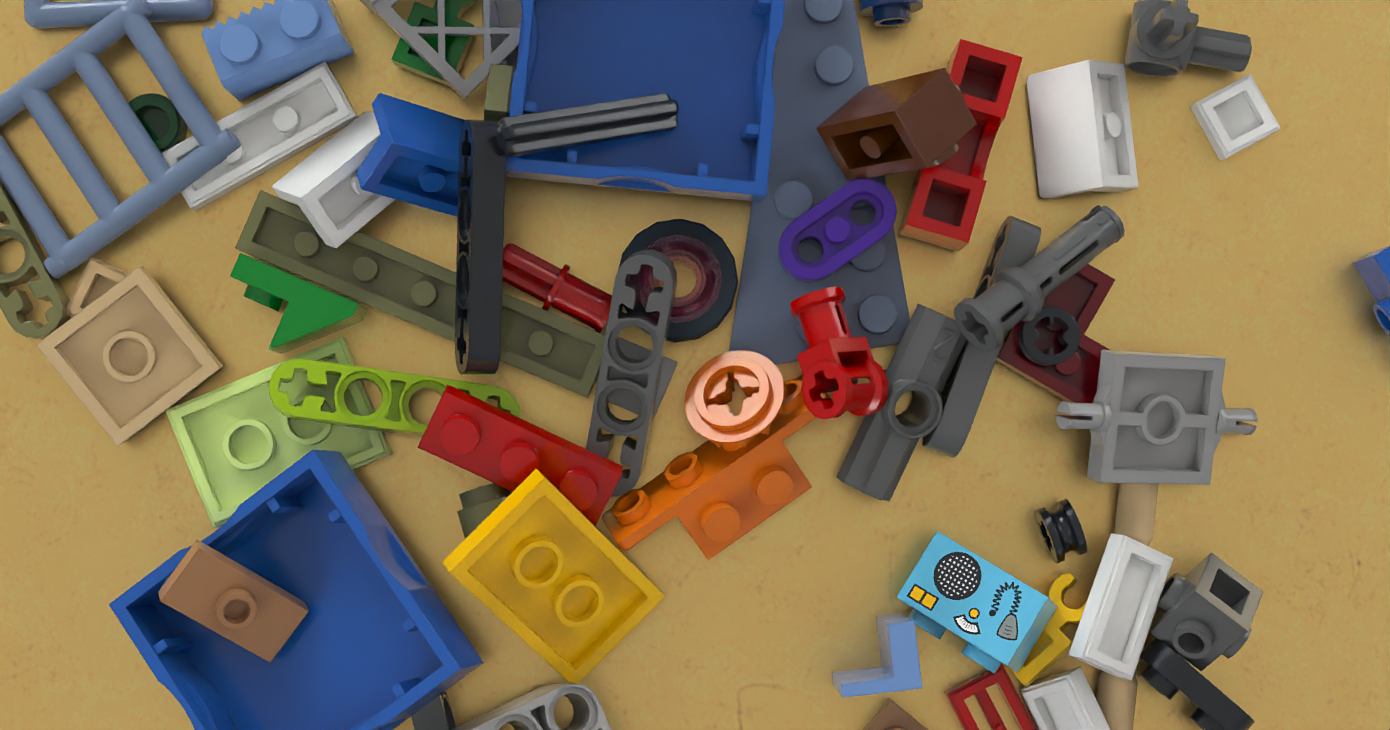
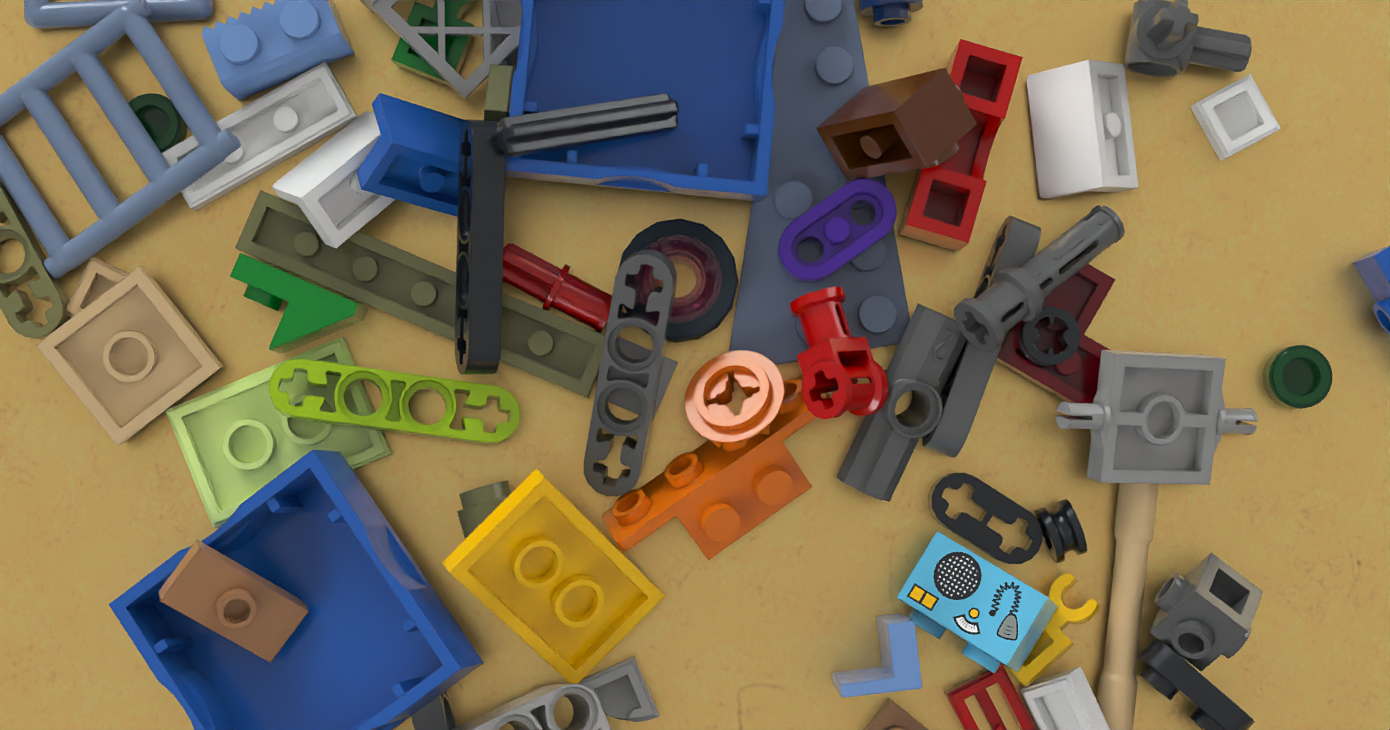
(510, 449): red plate -> none
(623, 691): none -> light grey tile
(993, 505): none -> black beam
(1121, 606): white tile -> none
(1297, 377): none -> dark green tile

